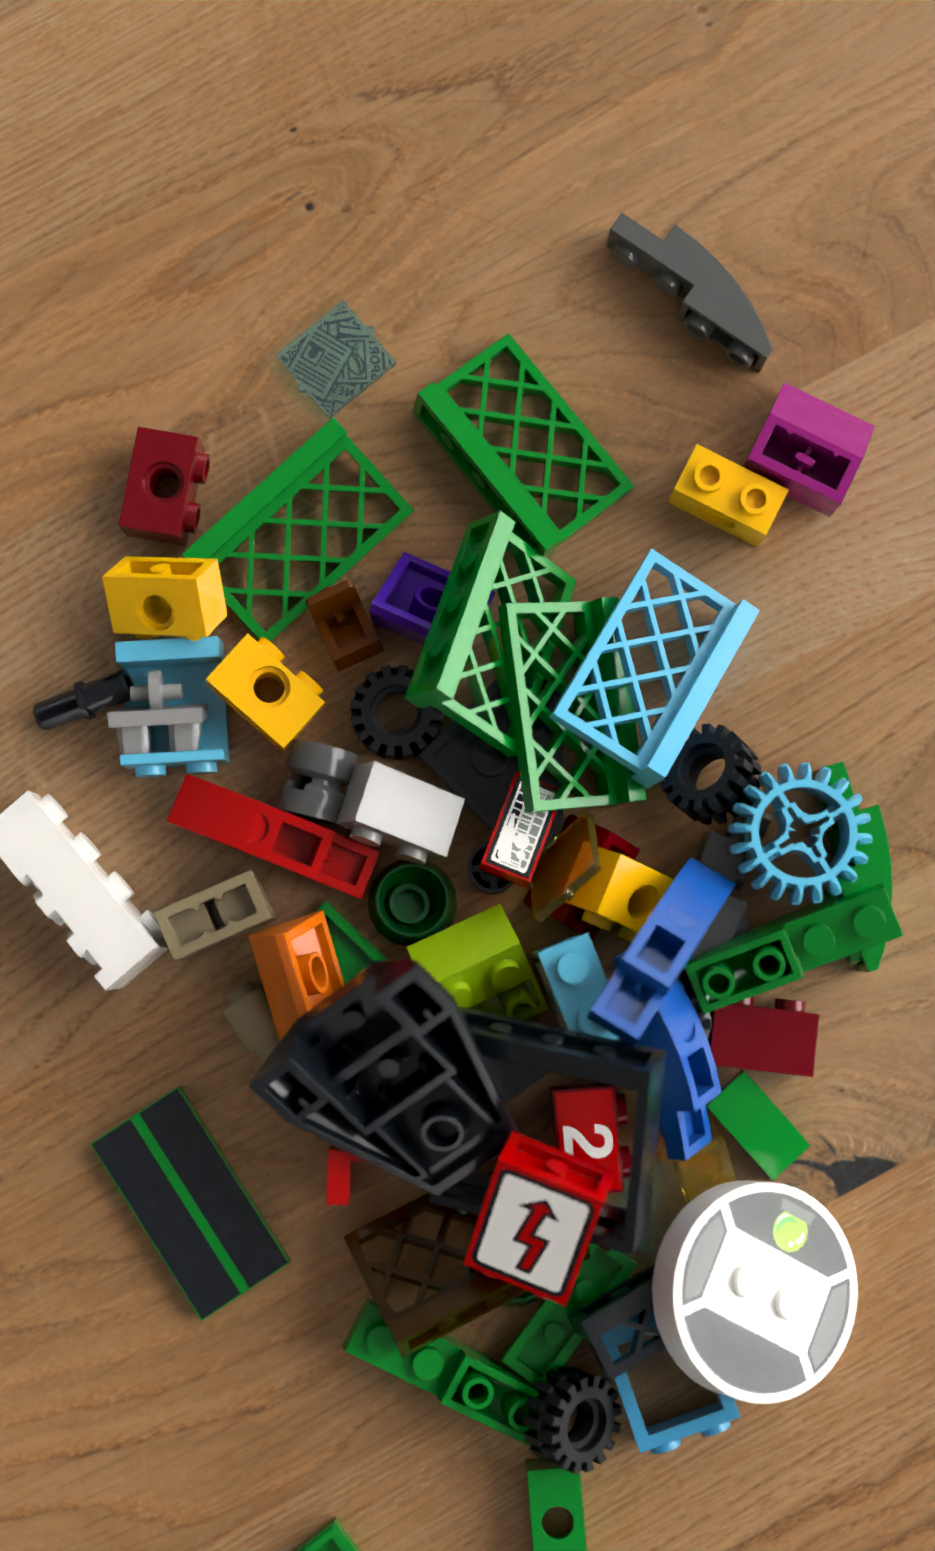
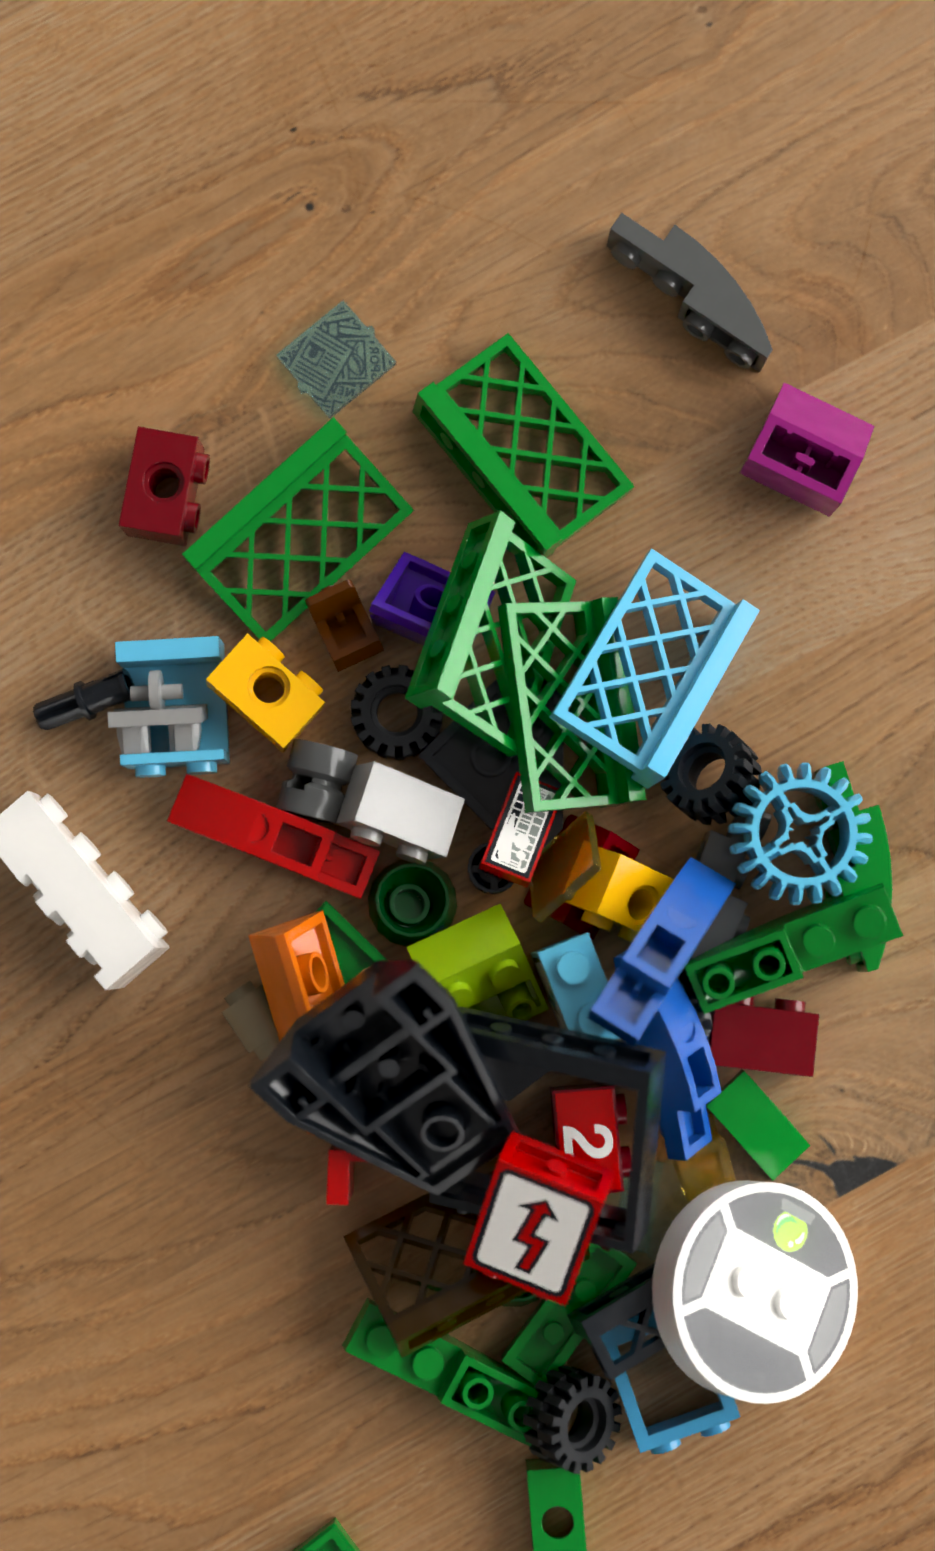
(140, 586): yellow brick -> none
(191, 1203): black tile -> none
(215, 915): dark tan brick -> none
(727, 496): yellow brick -> none

